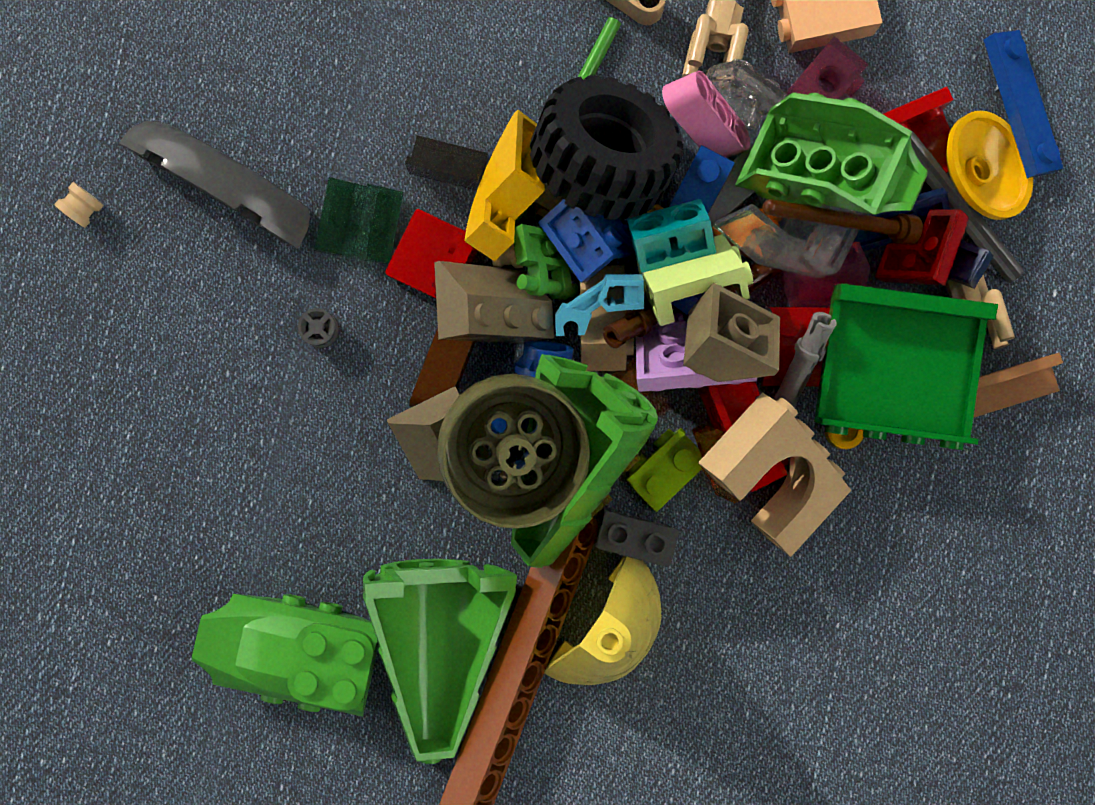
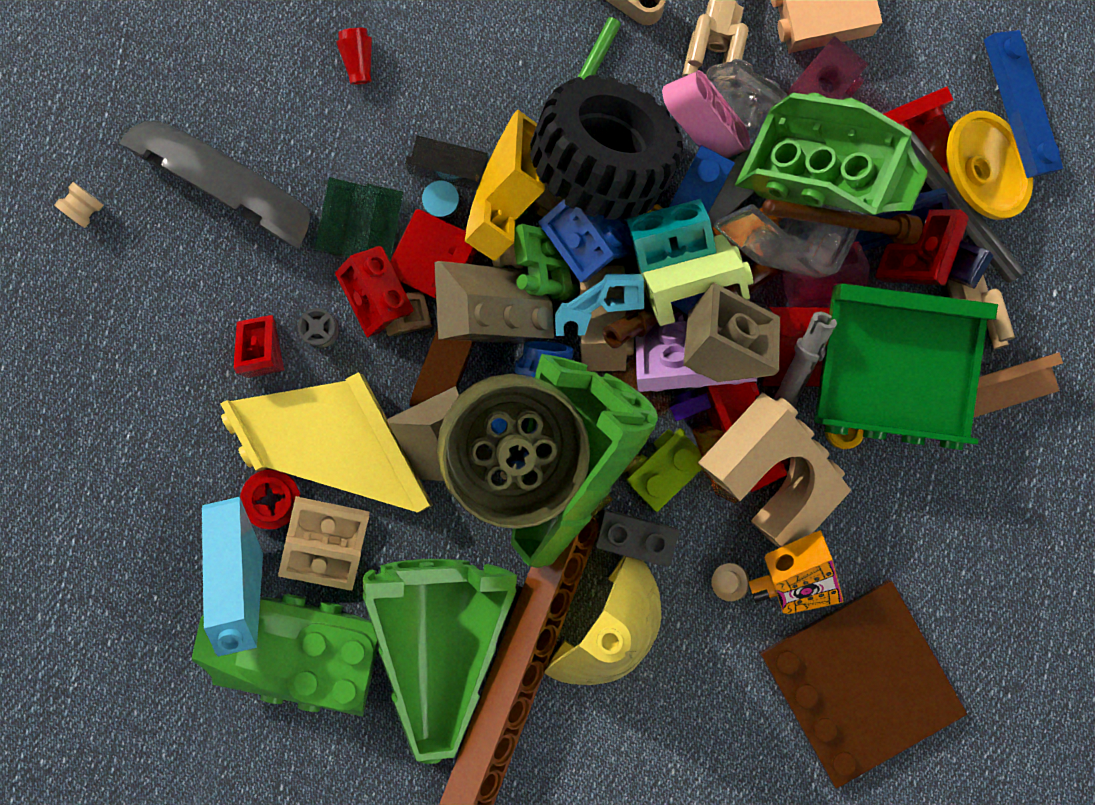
(230, 577): none -> medium azure slope
(256, 488): none -> red gear
(257, 347): none -> red slope
(323, 543): none -> tan slope
(328, 437): none -> light yellow piece
(356, 53): none -> red cone
(373, 290): none -> red bracket
(417, 320): none -> tan slope
(441, 199): none -> medium azure tile
(689, 405): none -> dark purple plate
(730, 582): none -> tan plate
(799, 576): none -> light orange torso
(863, 683): none -> reddish brown plate

